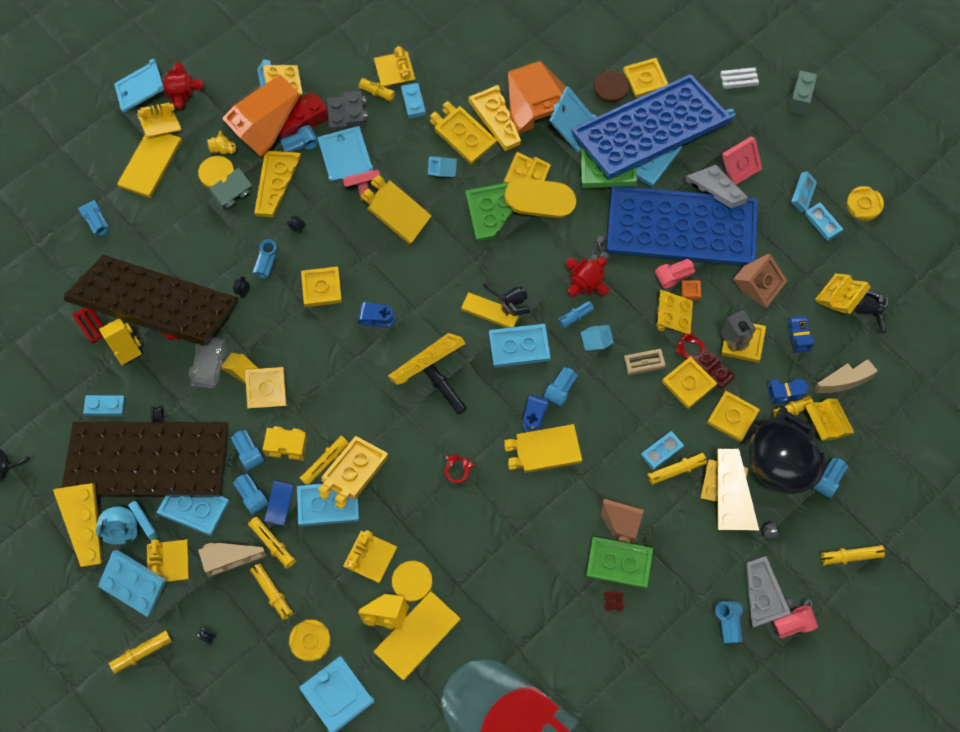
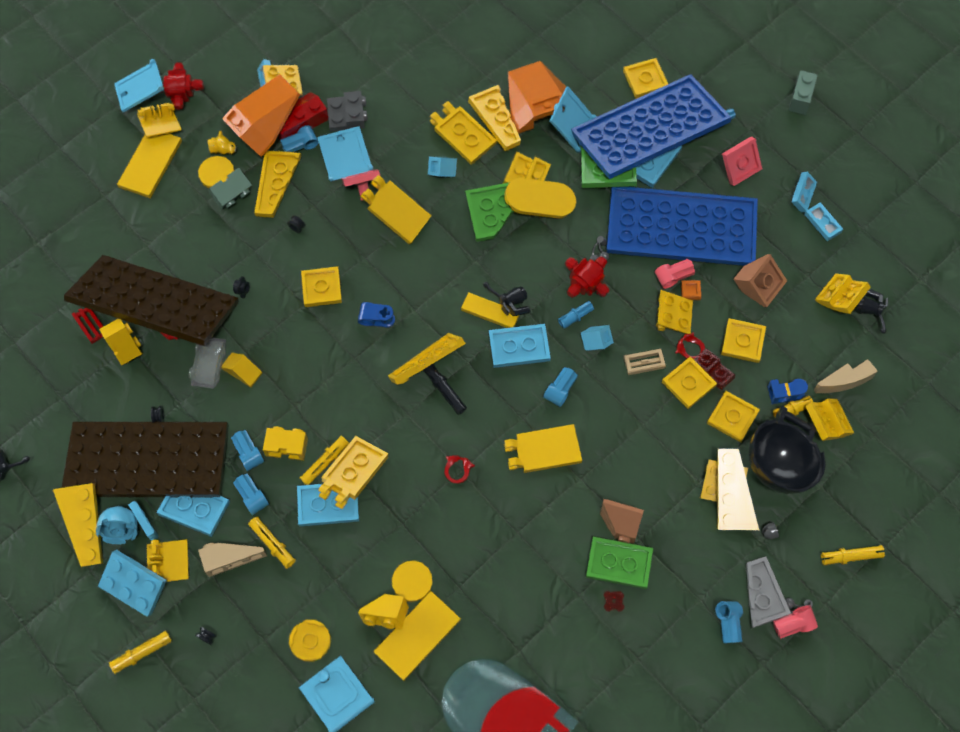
(92, 215): dark azure piece -> none
(104, 405): medium azure piece -> none
(265, 387): yellow tile -> none
(266, 260): dark azure piece -> none
(275, 597): yellow pin -> none
(278, 503): blue slope -> none
(370, 556): yellow hinge -> none
(376, 89): yellow pin -> none
(394, 68): yellow hinge -> none
(413, 100): medium azure piece -> none
(535, 410): blue piece -> none
(611, 86): reddish brown tile -> none
(662, 450): medium azure piece -> none
(684, 465): yellow pin -> none
(717, 183): light grey wing -> none
(738, 331): dark grey brick -> none
(739, 75): white tile -> none
(800, 334): blue leg -> none
(831, 478): dark azure piece -> none
(864, 203): yellow tile -> none

